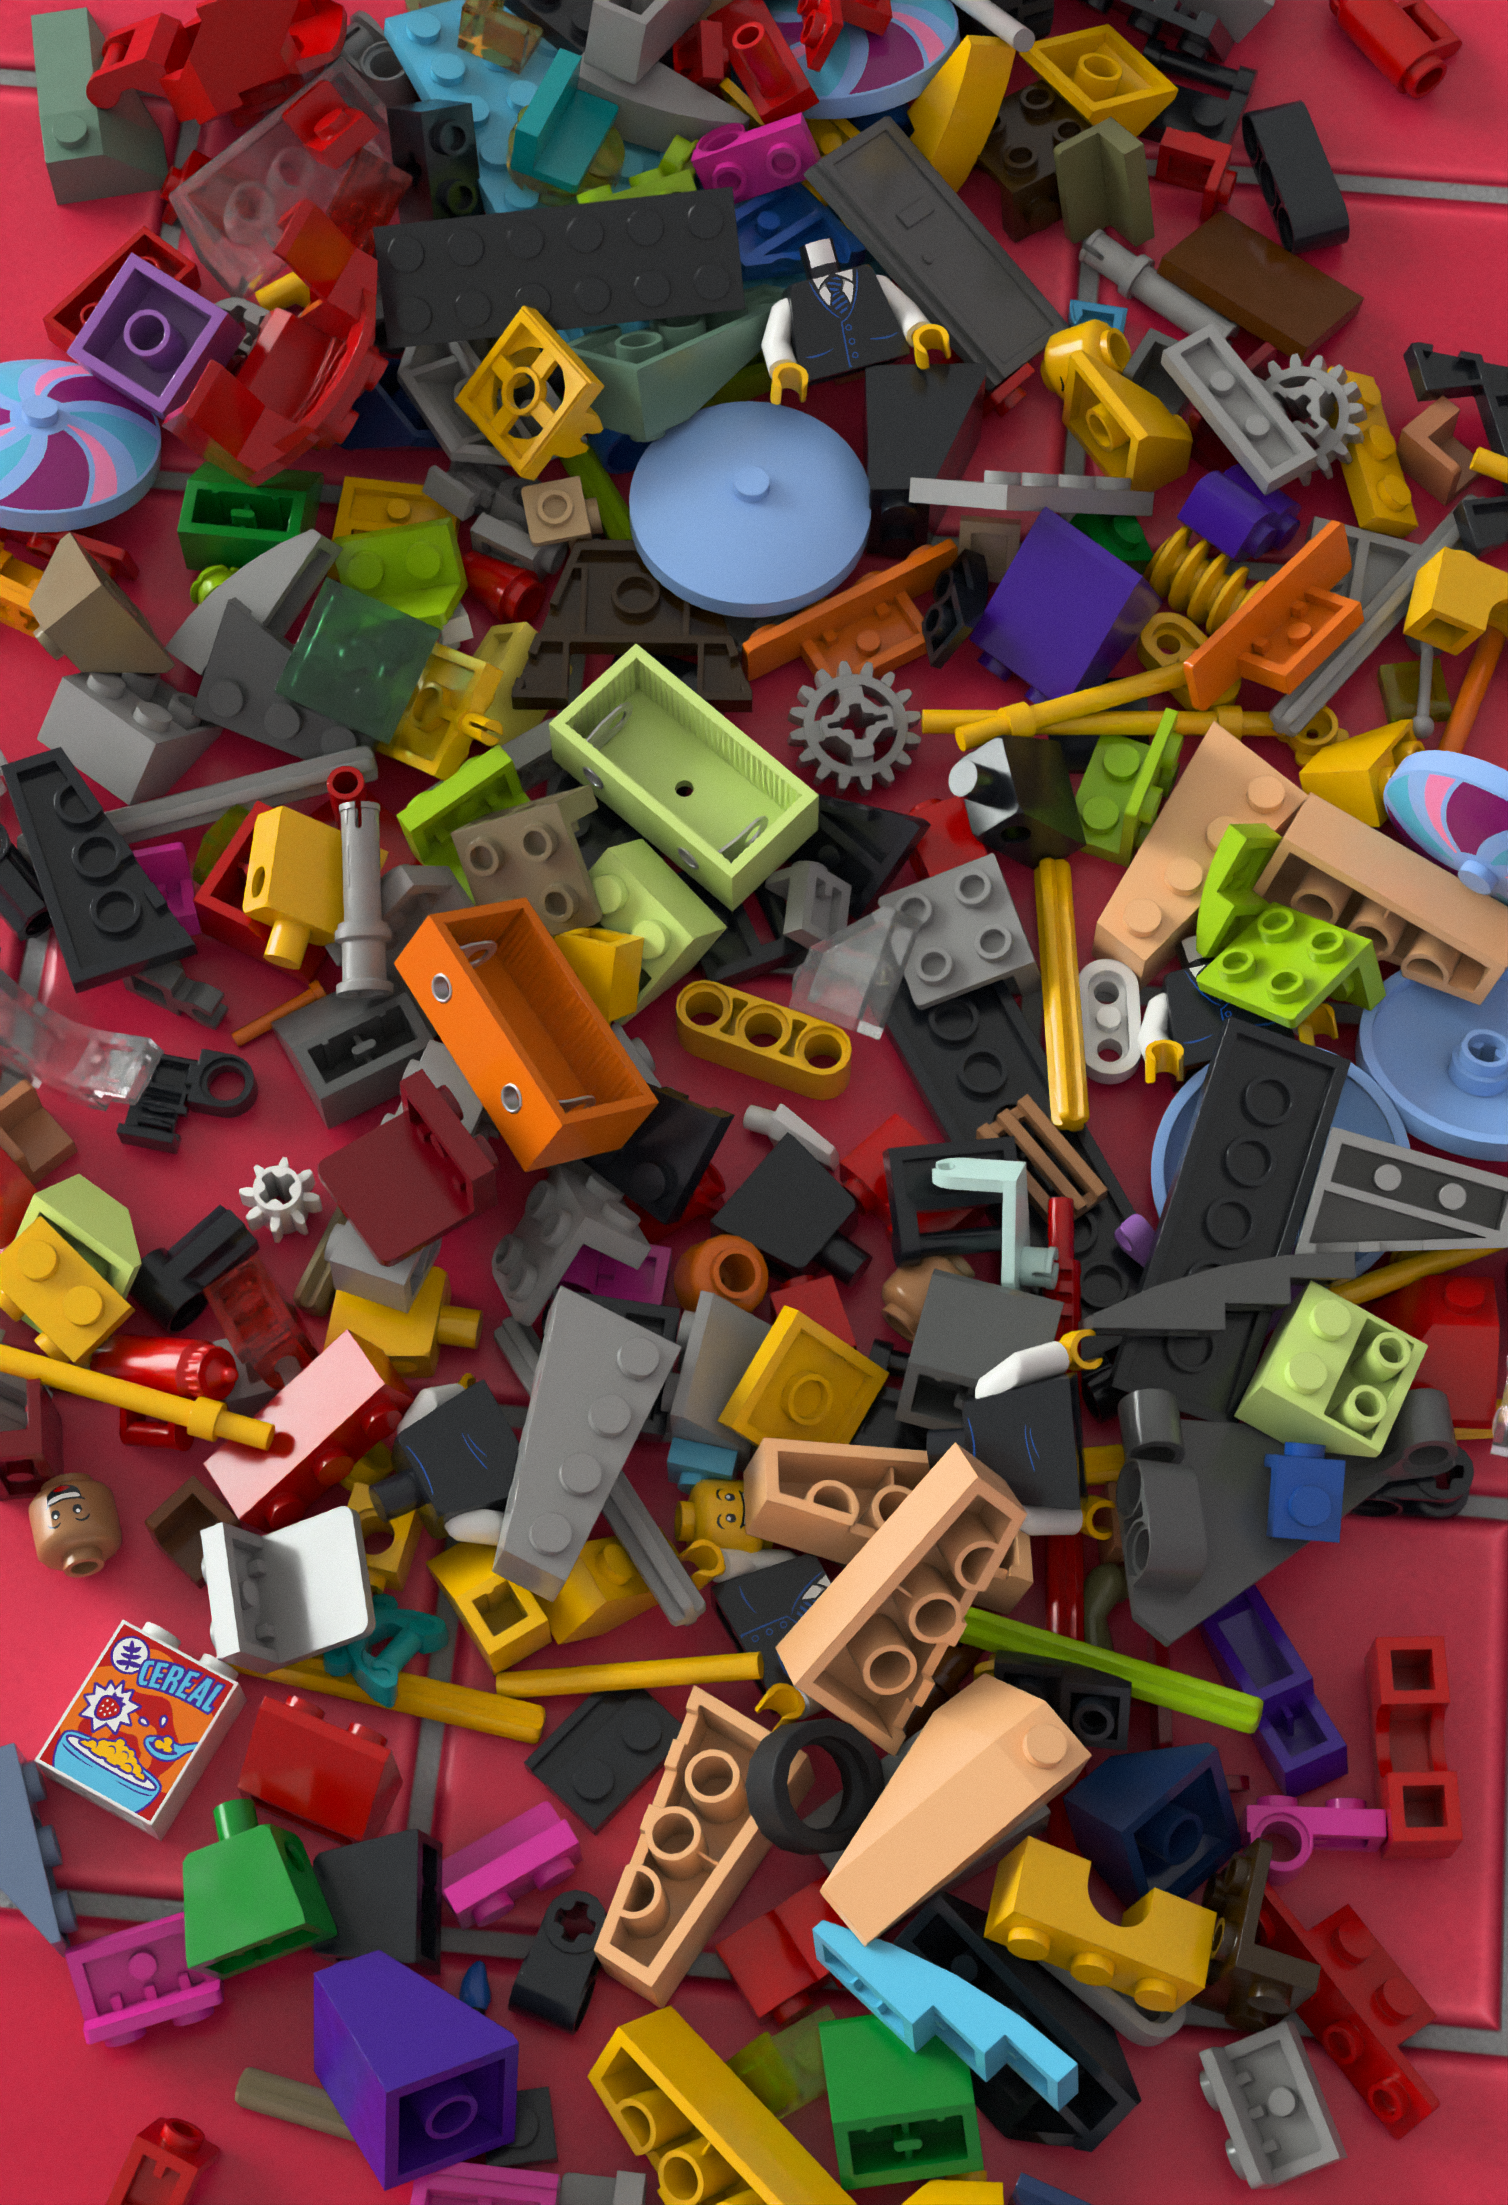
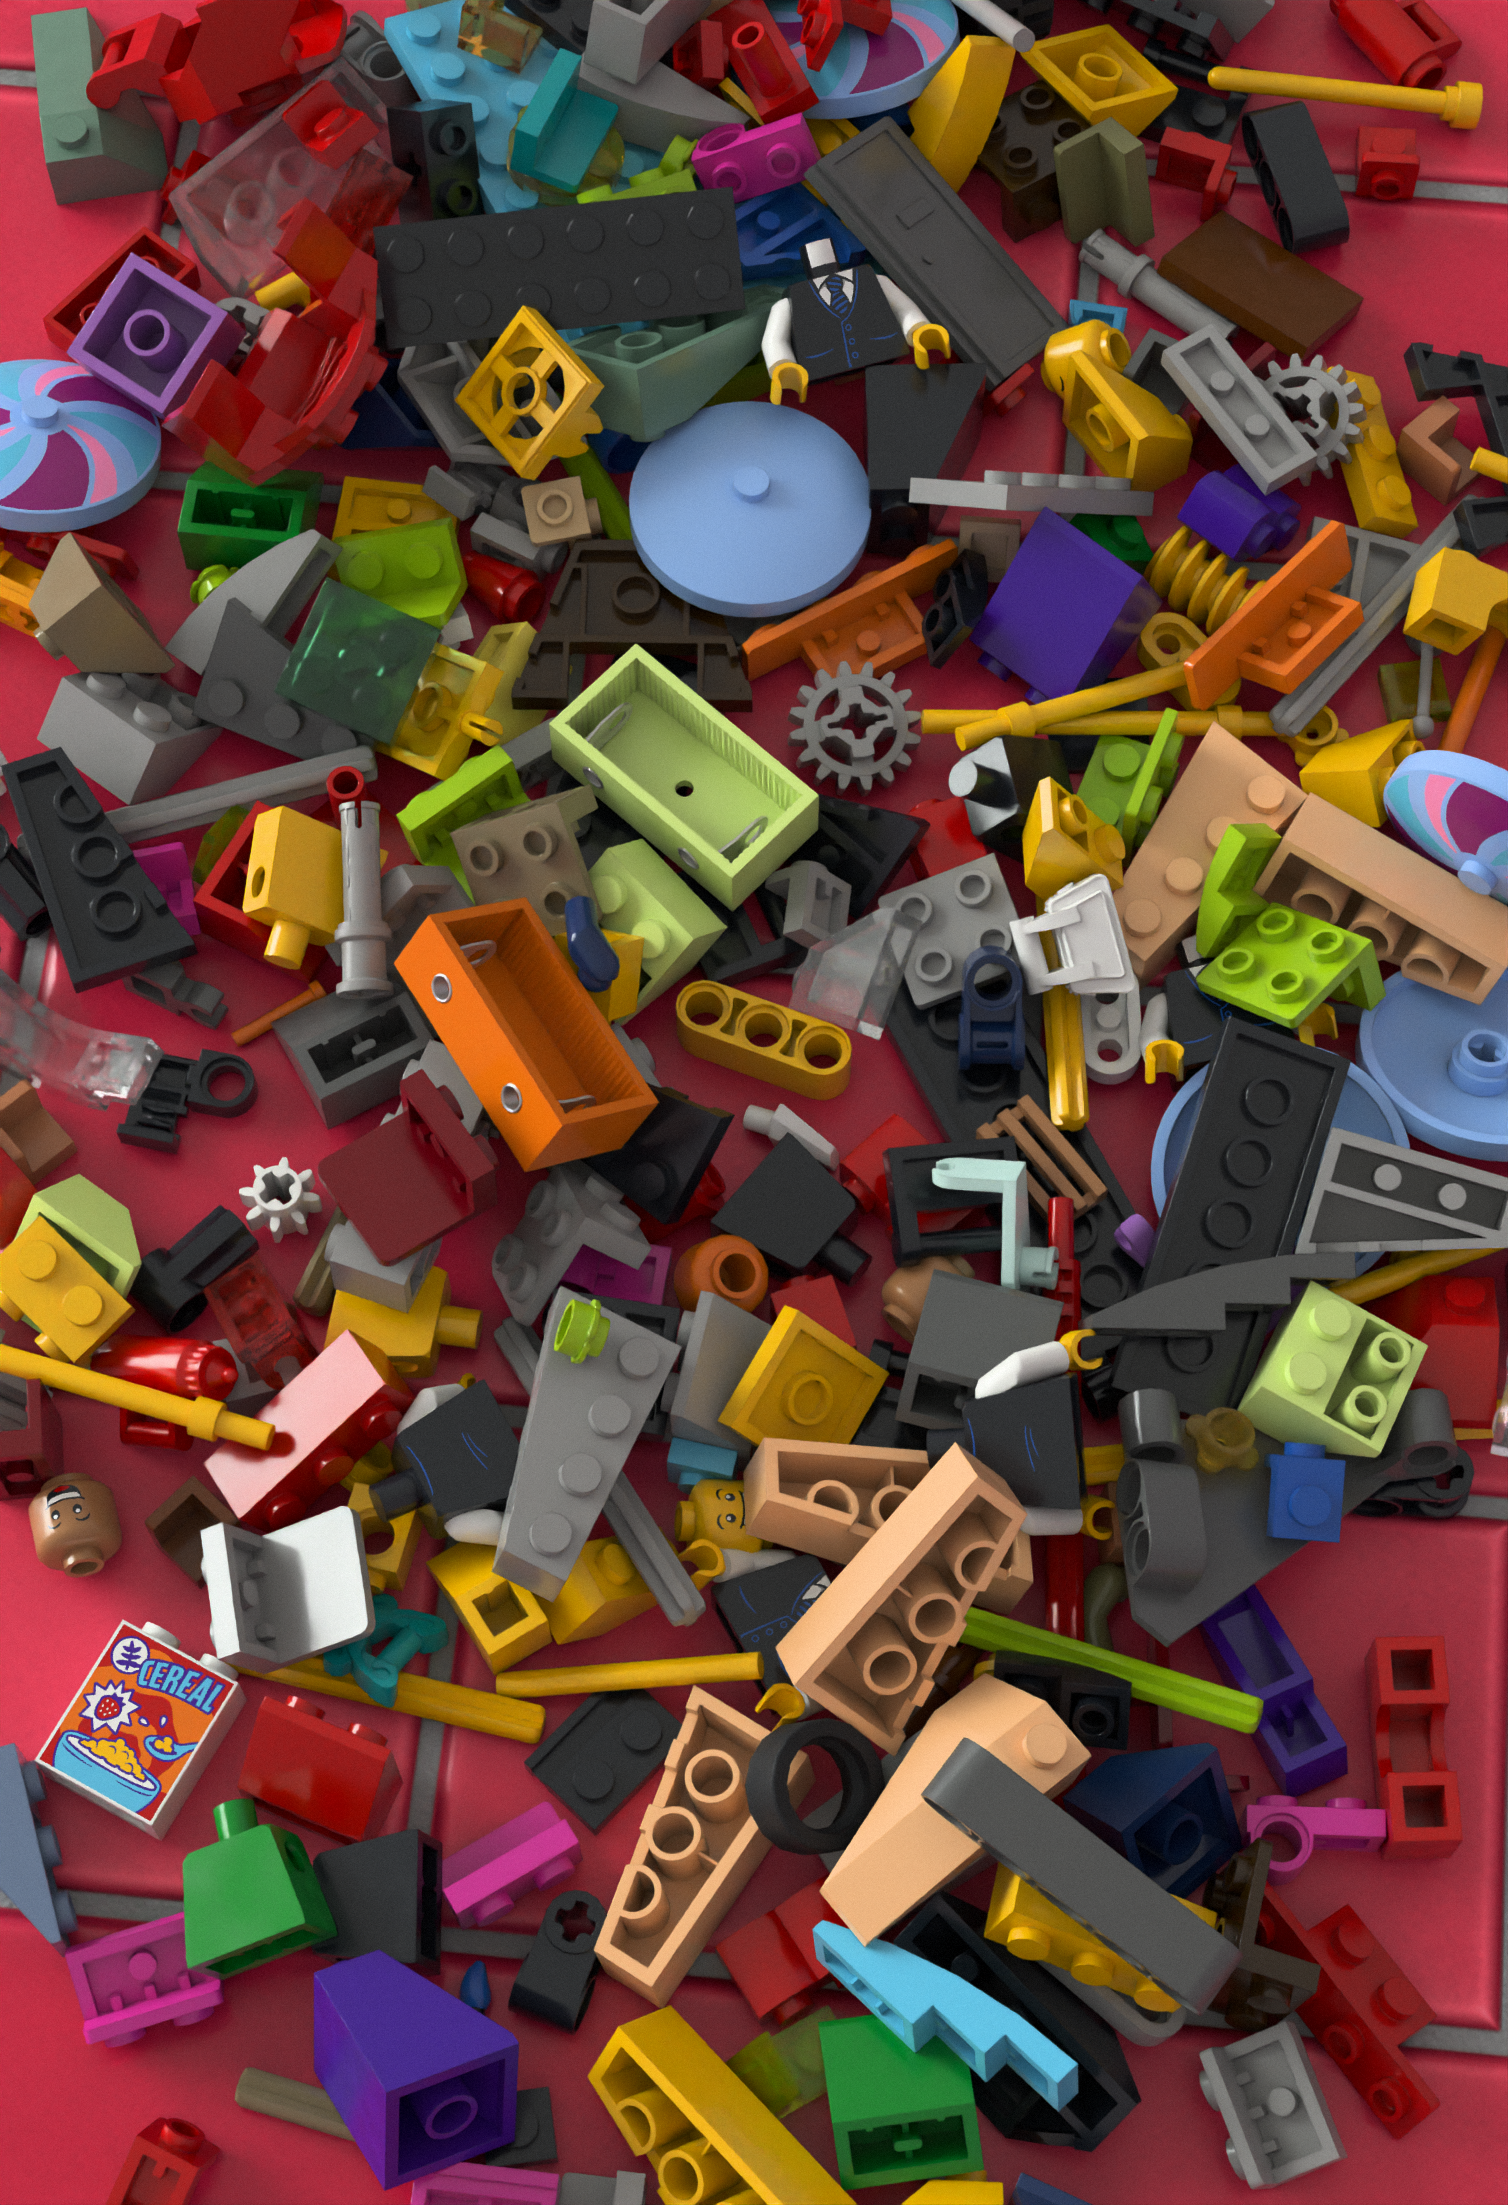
(582, 1331): none -> lime plate
(589, 946): none -> dark blue arm
(991, 1023): none -> dark blue piece
(1067, 842): none -> yellow slope
(1082, 1876): none -> dark grey beam
(1085, 938): none -> white piece
(1228, 1427): none -> clear yellow plate
(1386, 162): none -> red bracket
(1456, 103): none -> yellow piece

